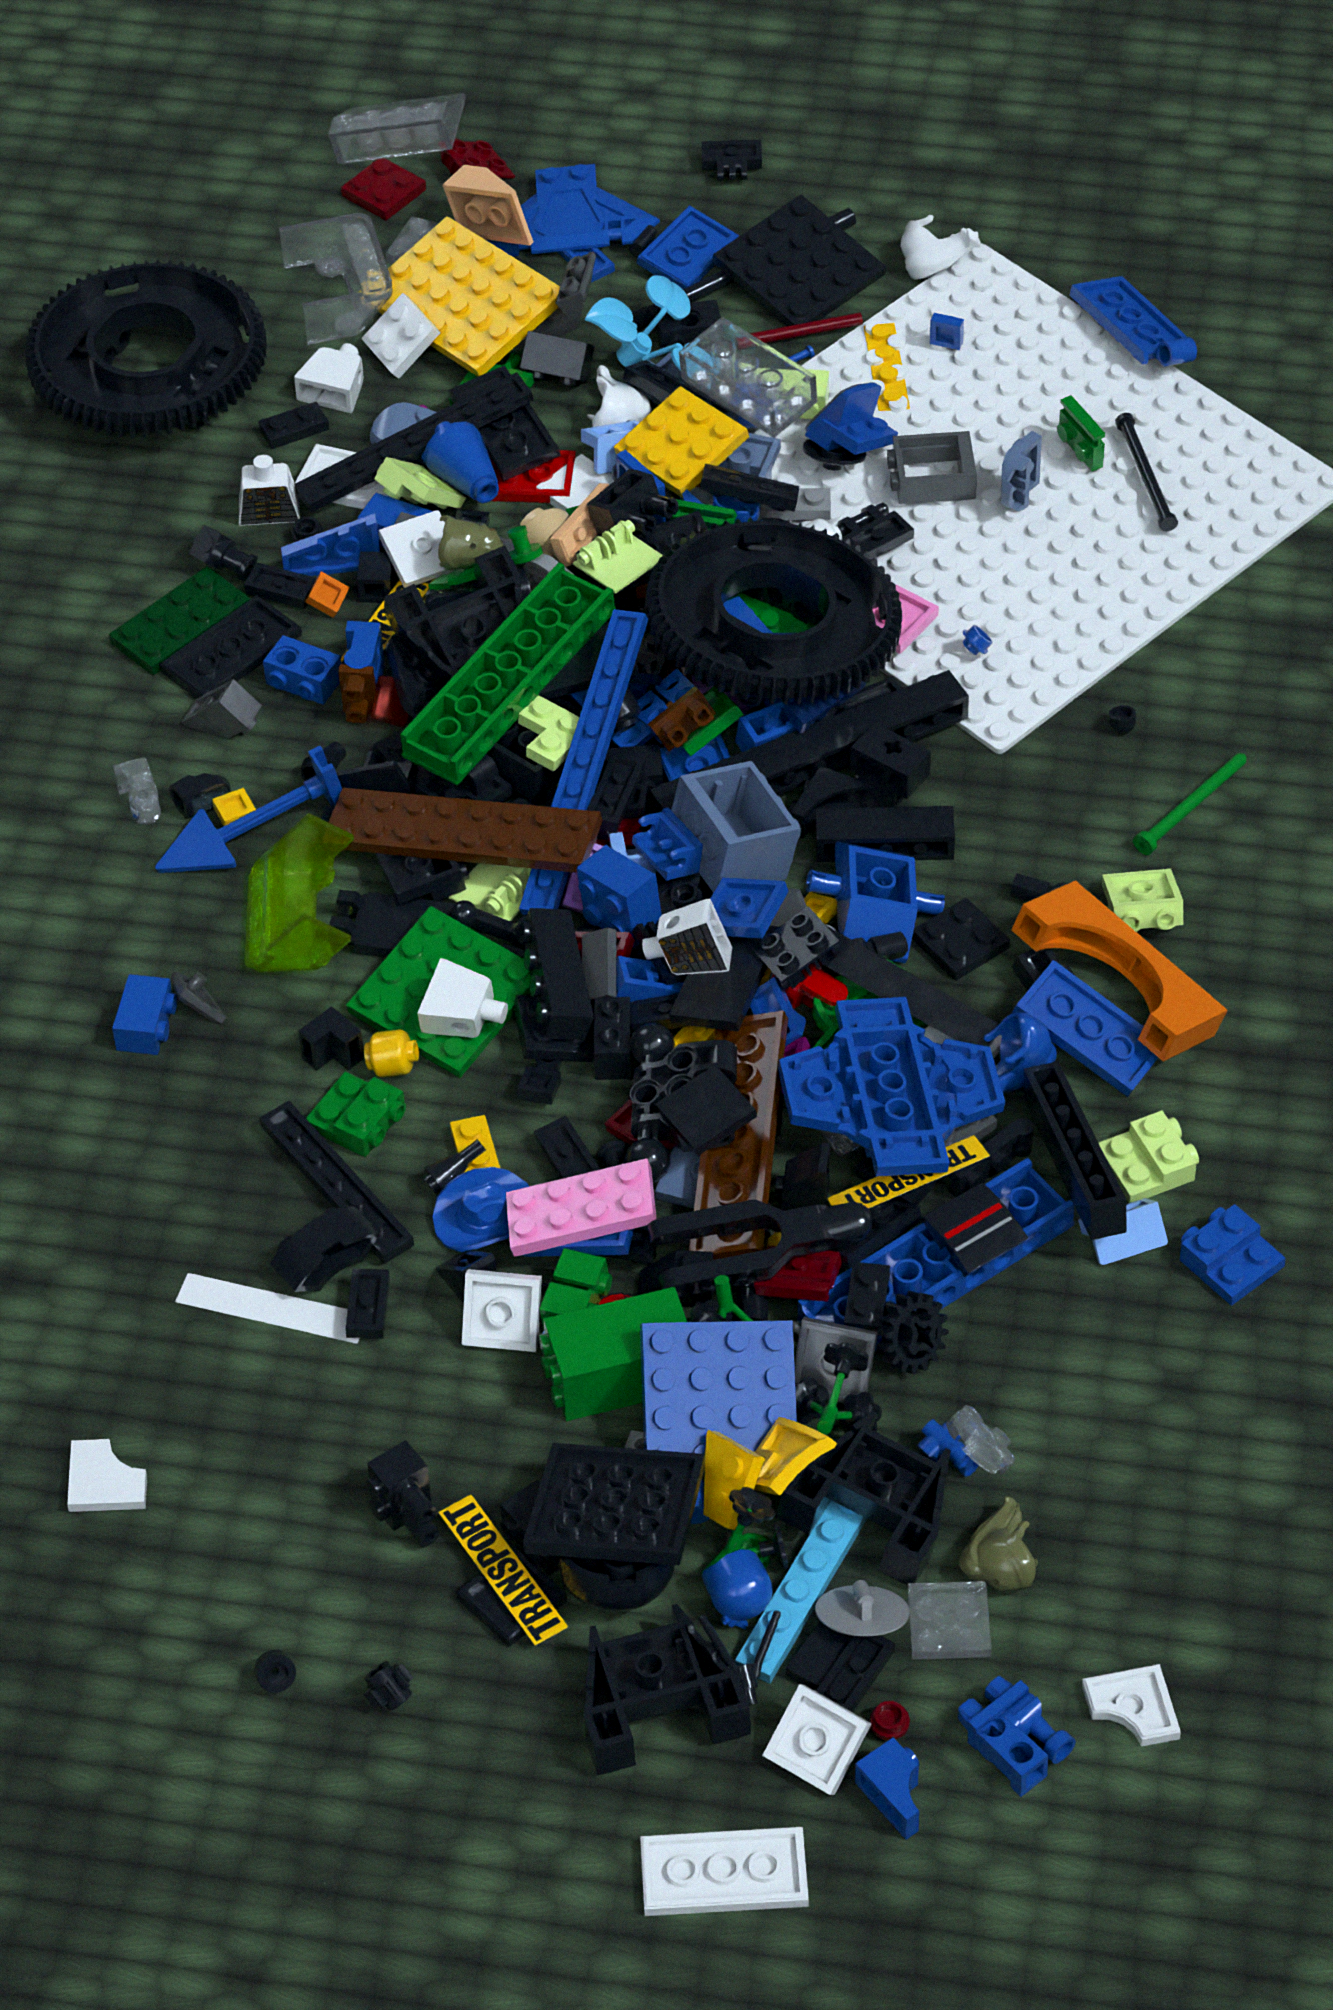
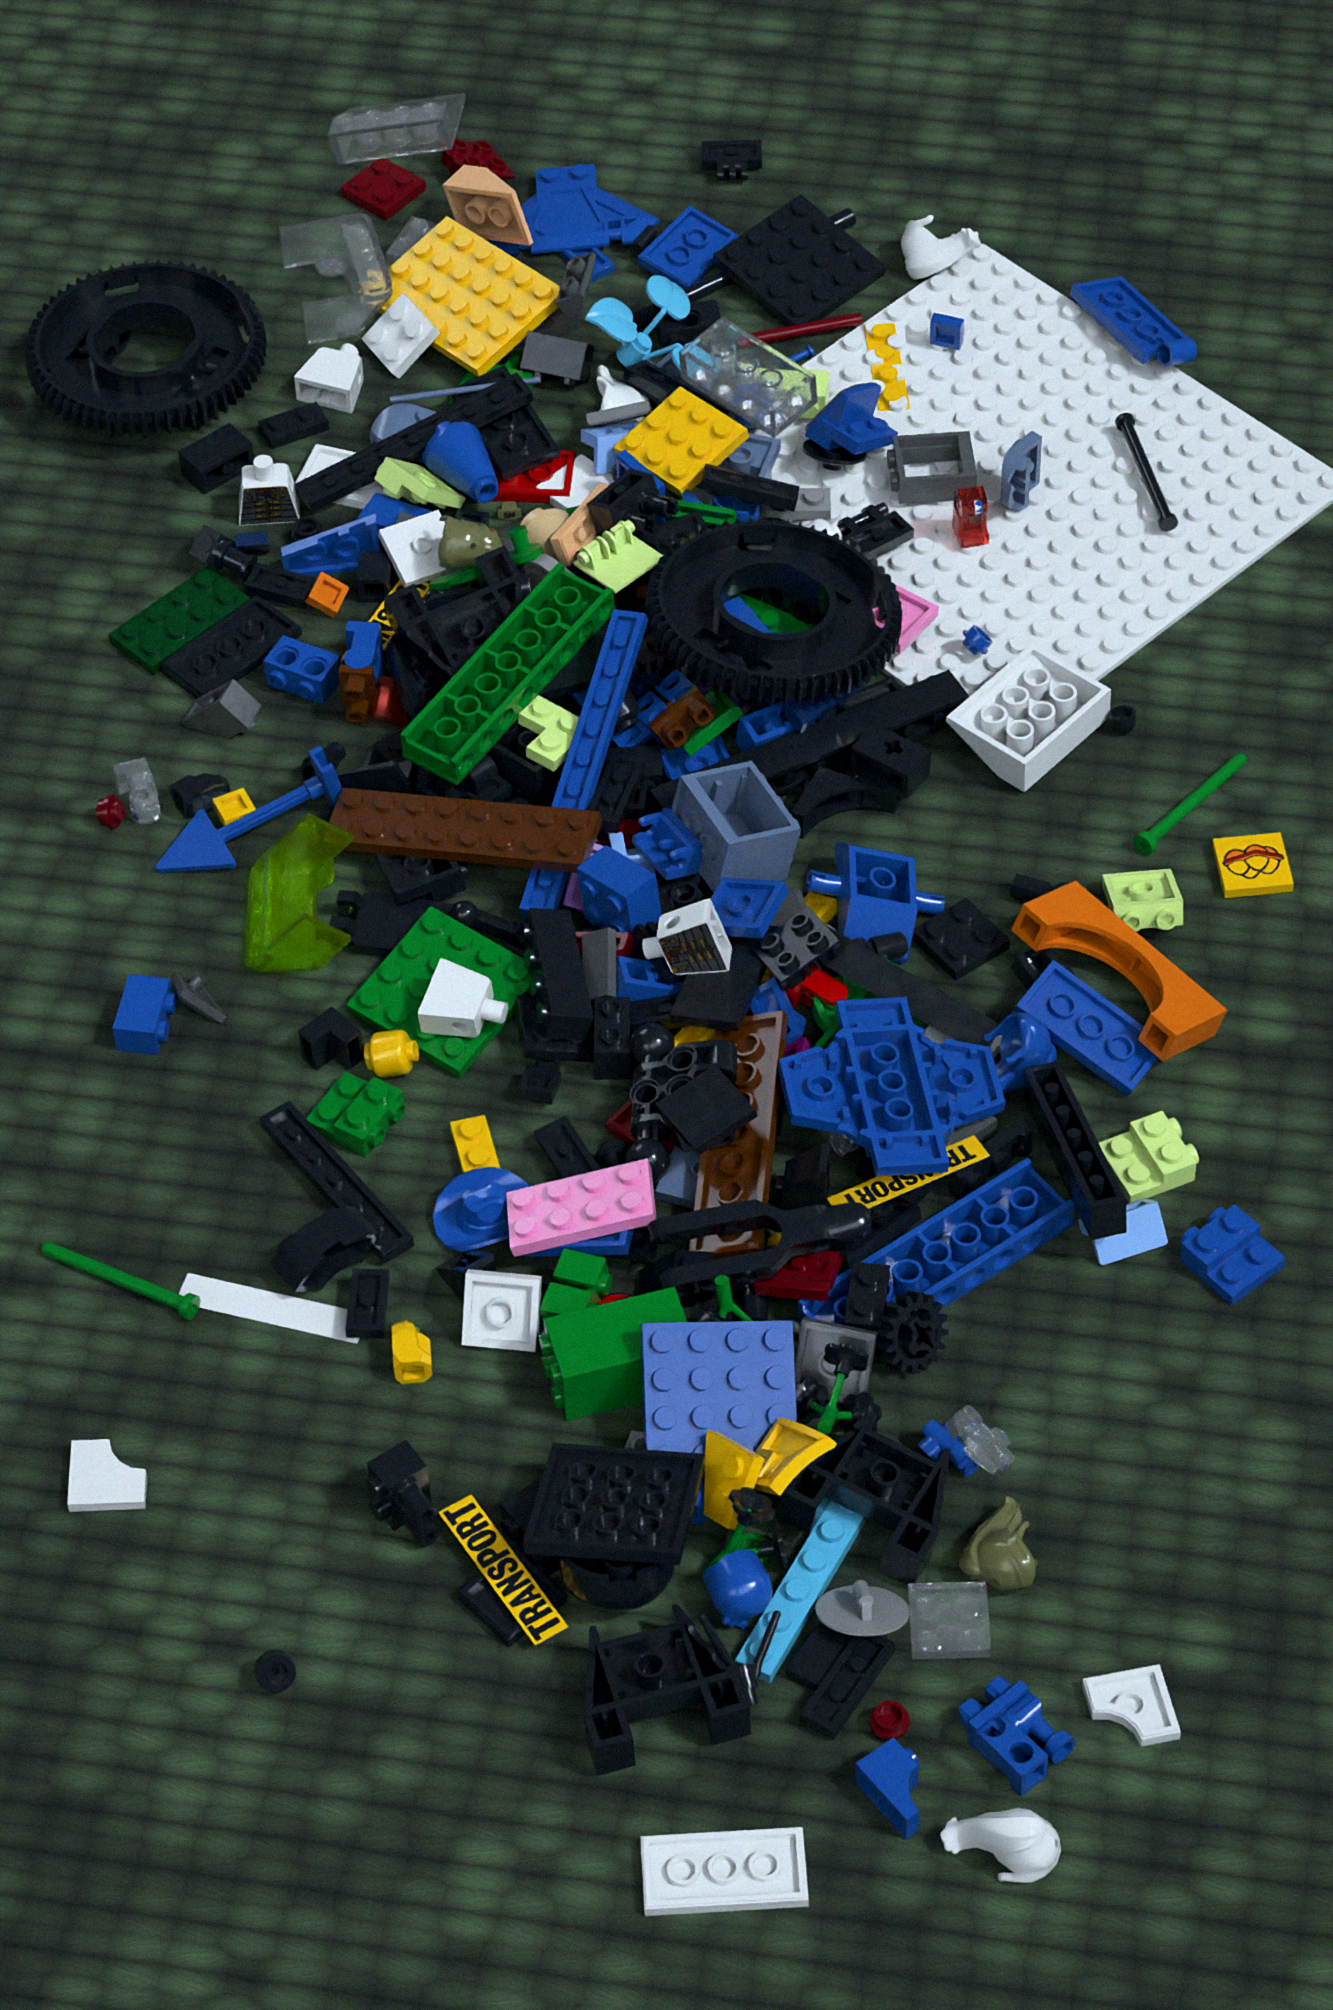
(110, 811): none -> dark red plate
(187, 1305): none -> green bar
(216, 458): none -> black brick
(253, 543): none -> dark blue tile
(388, 1685): black gear -> none
(410, 1353): none -> yellow rock
(450, 1167): black cone -> none
(452, 391): none -> sand blue piece
(495, 889): yellowish green hinge -> none
(509, 511): none -> olive piece
(618, 414): none -> tile
(816, 1739): white plate -> none
(911, 831): black brick -> none
(970, 517): none -> clear red leg
(974, 1228): black slope -> none
(1014, 1836): none -> white piece
(1031, 715): none -> white slope
(1081, 433): green plate -> none
(1252, 865): none -> yellow tile

